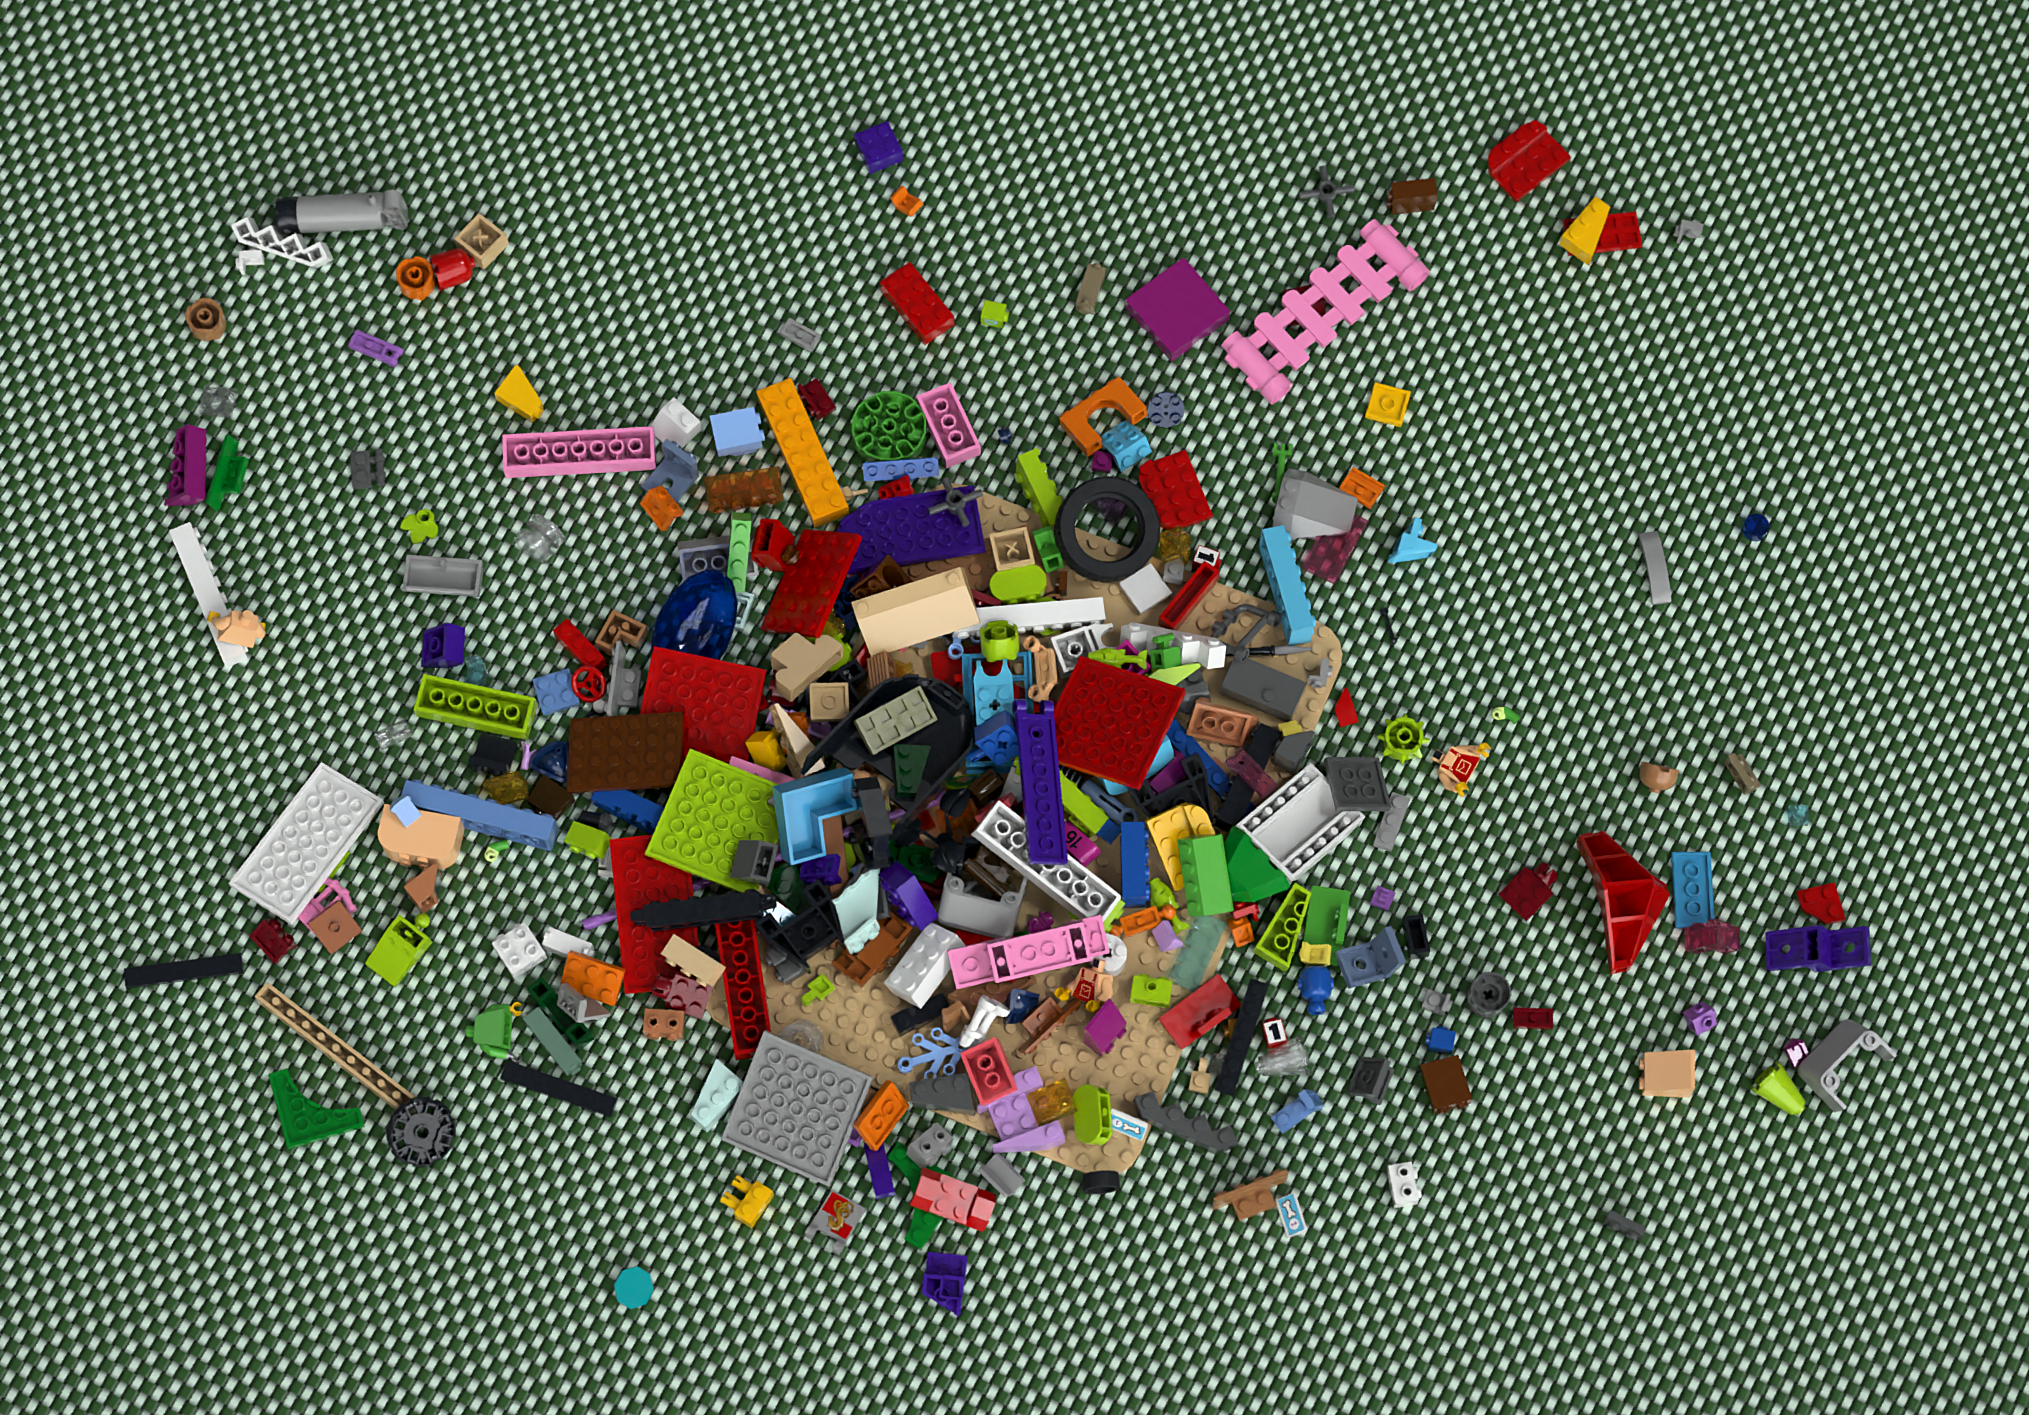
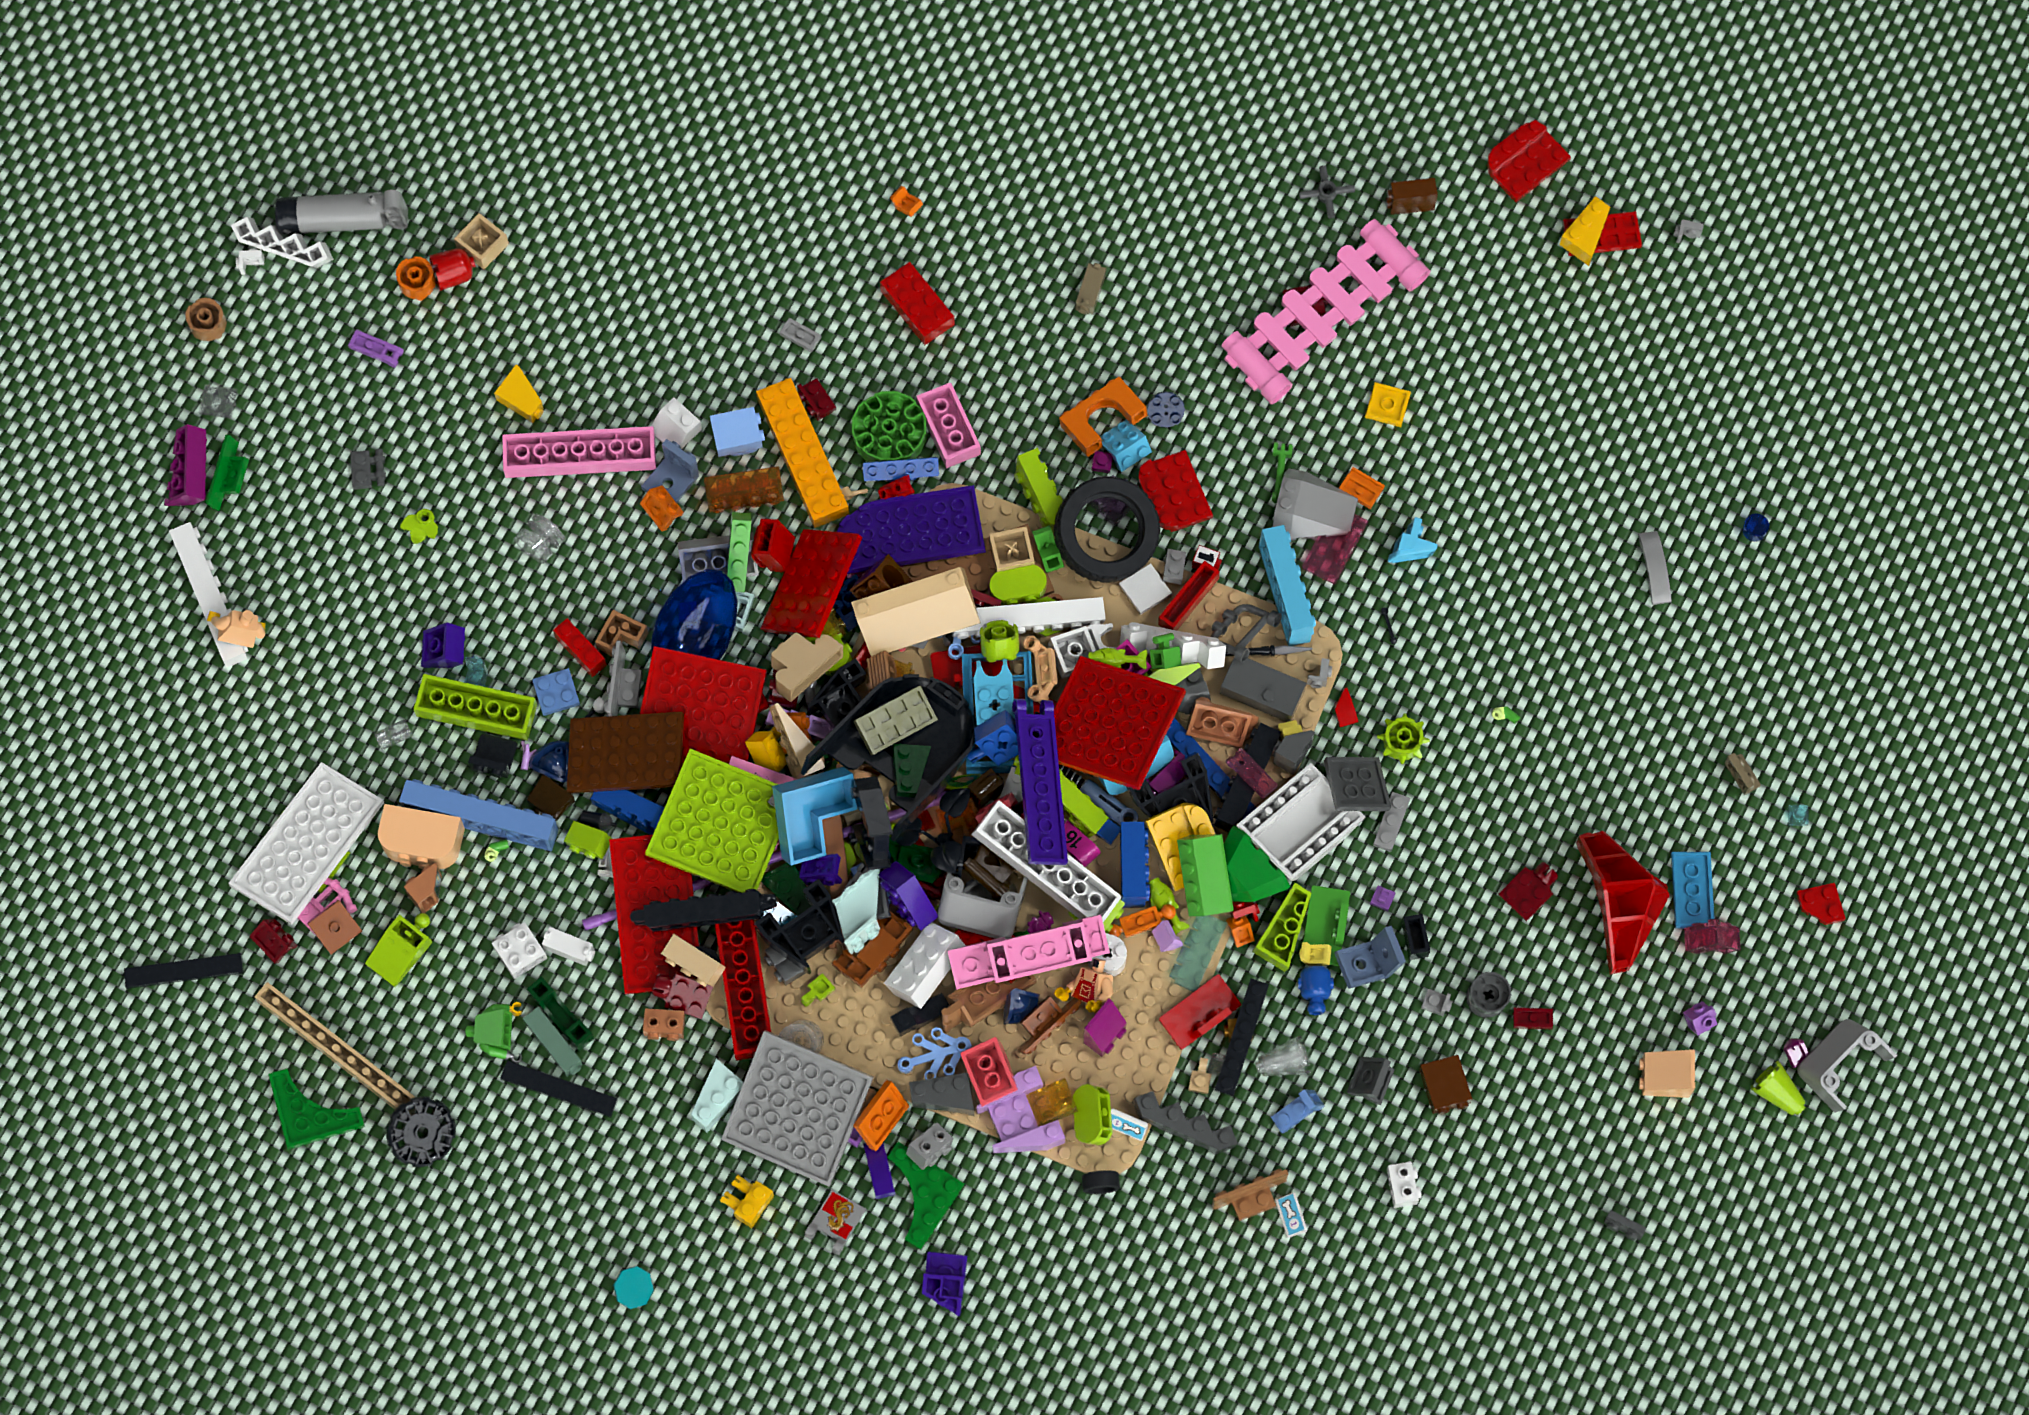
(405, 810): light blue tile -> none
(443, 575): light grey container -> none
(507, 788): clear yellow bracket -> none
(579, 1007): light grey bracket -> none
(593, 977): orange plate -> none
(595, 677): red piece -> none
(754, 861): dark grey slope -> none
(790, 555): reddish brown plate -> none
(828, 702): tan plate -> none
(878, 147): dark purple brick -> none
(953, 1199): piece -> none
(955, 508): dark grey bar -> none
(987, 1009): white piece -> none
(994, 314): lime brick -> none
(1002, 1175): light grey panel -> none
(1005, 435): dark blue plate -> none
(1061, 583): reddish brown plate -> none
(1151, 991): lime brick -> none
(1174, 545): clear yellow bracket -> none
(1177, 309): magenta tile -> none
(1273, 1032): brick -> none
(1440, 1040): blue brick -> none
(1459, 765): torso -> none
(1657, 776): medium nougat cylinder -> none
(1818, 948): dark purple bracket -> none

